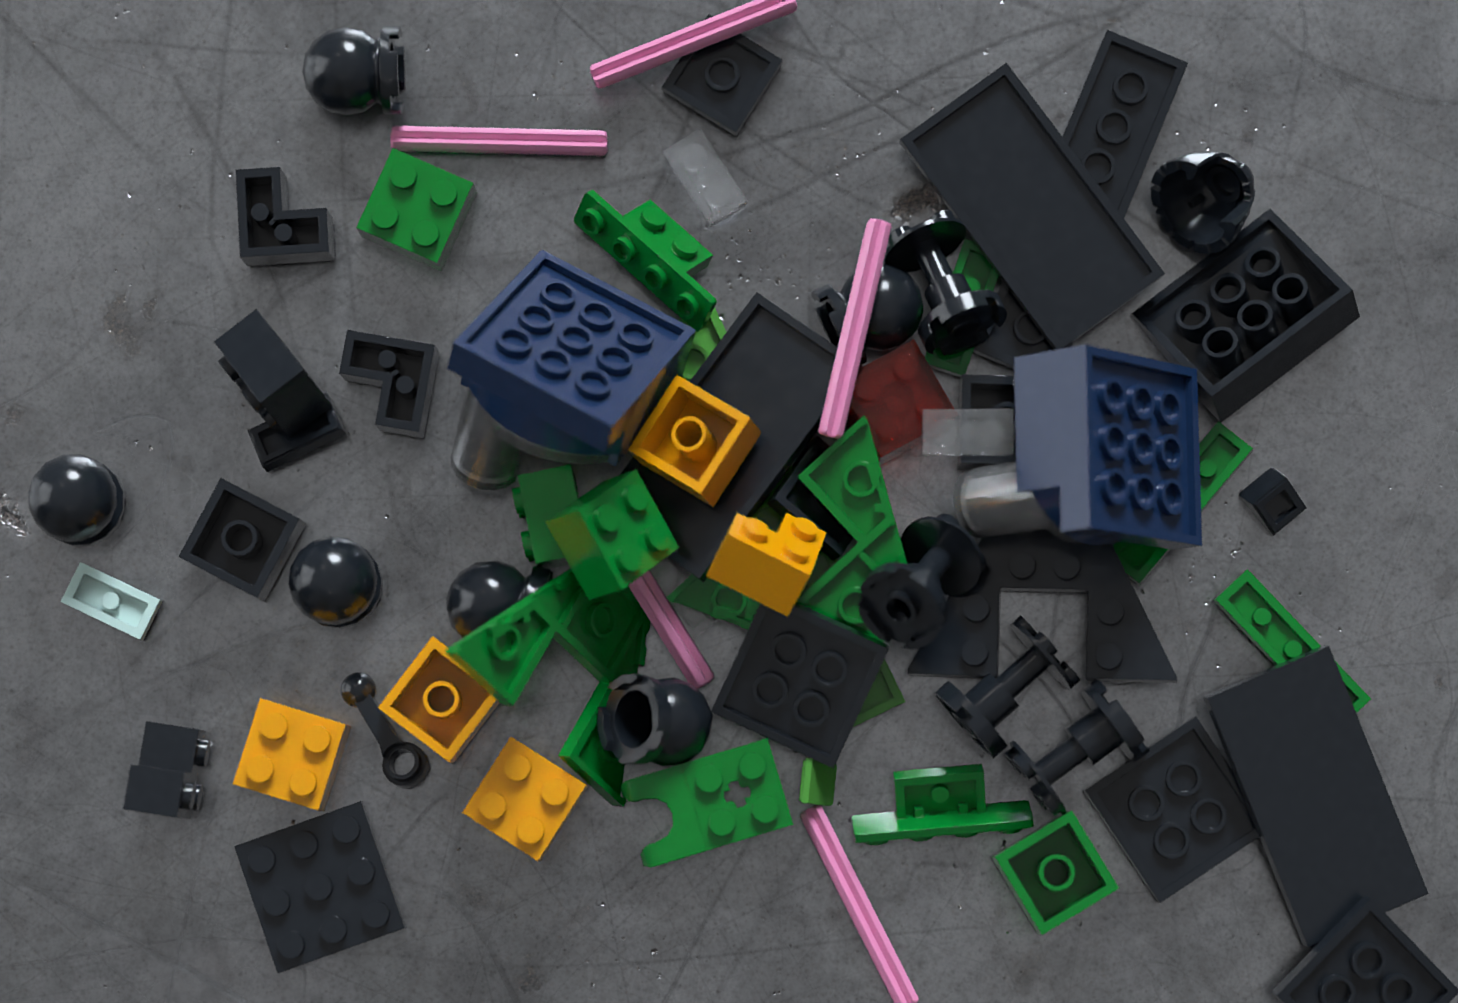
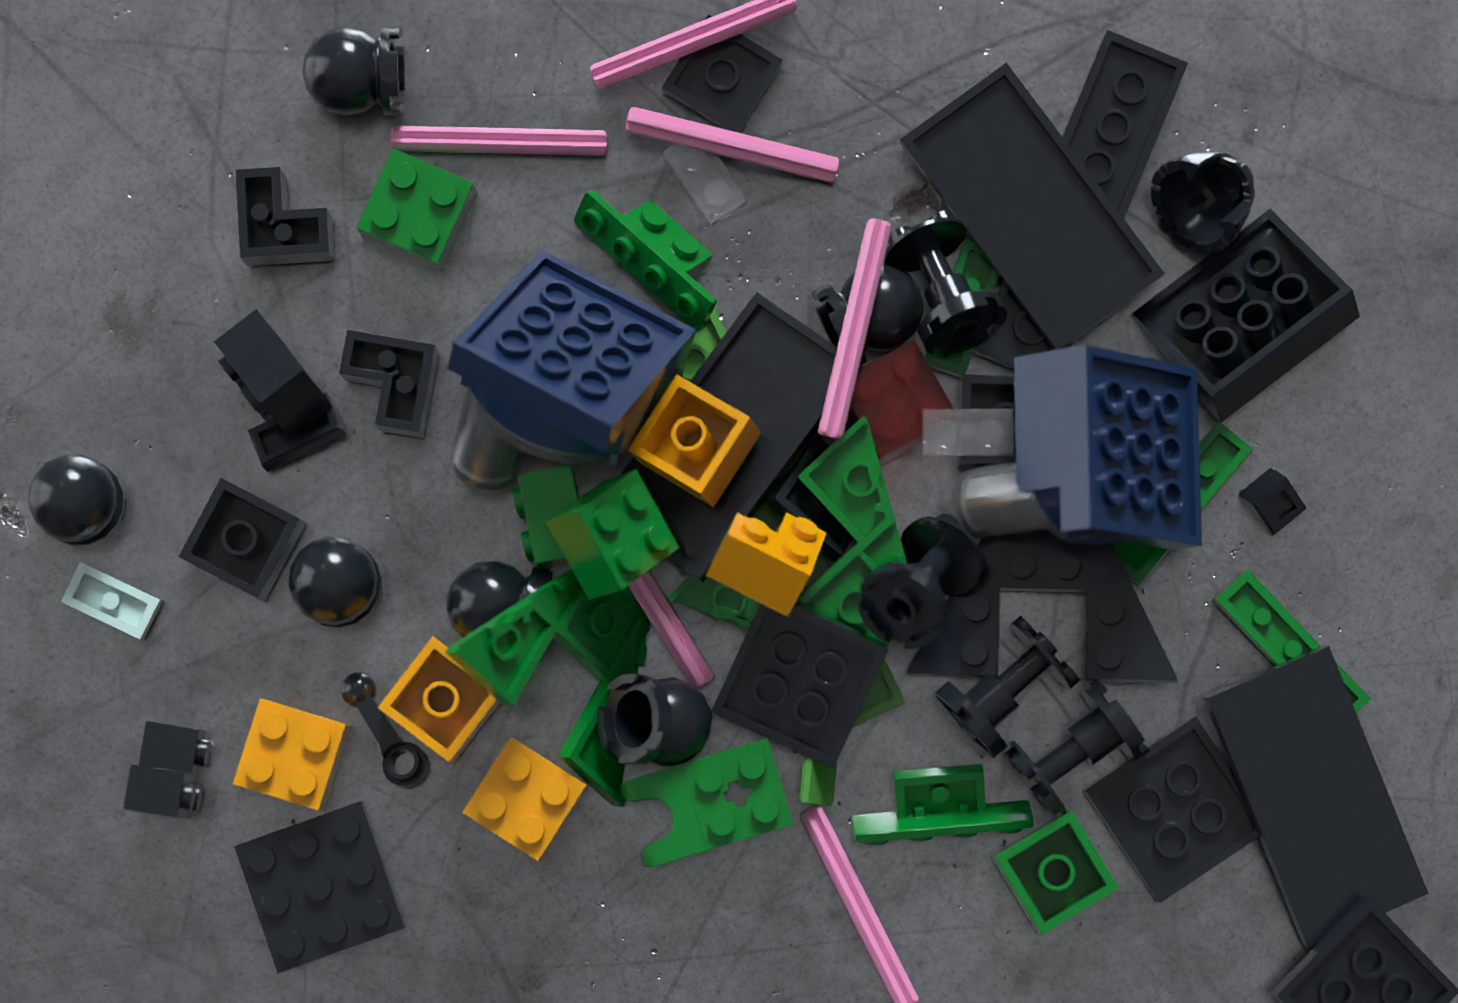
(731, 144): none -> bright pink axle

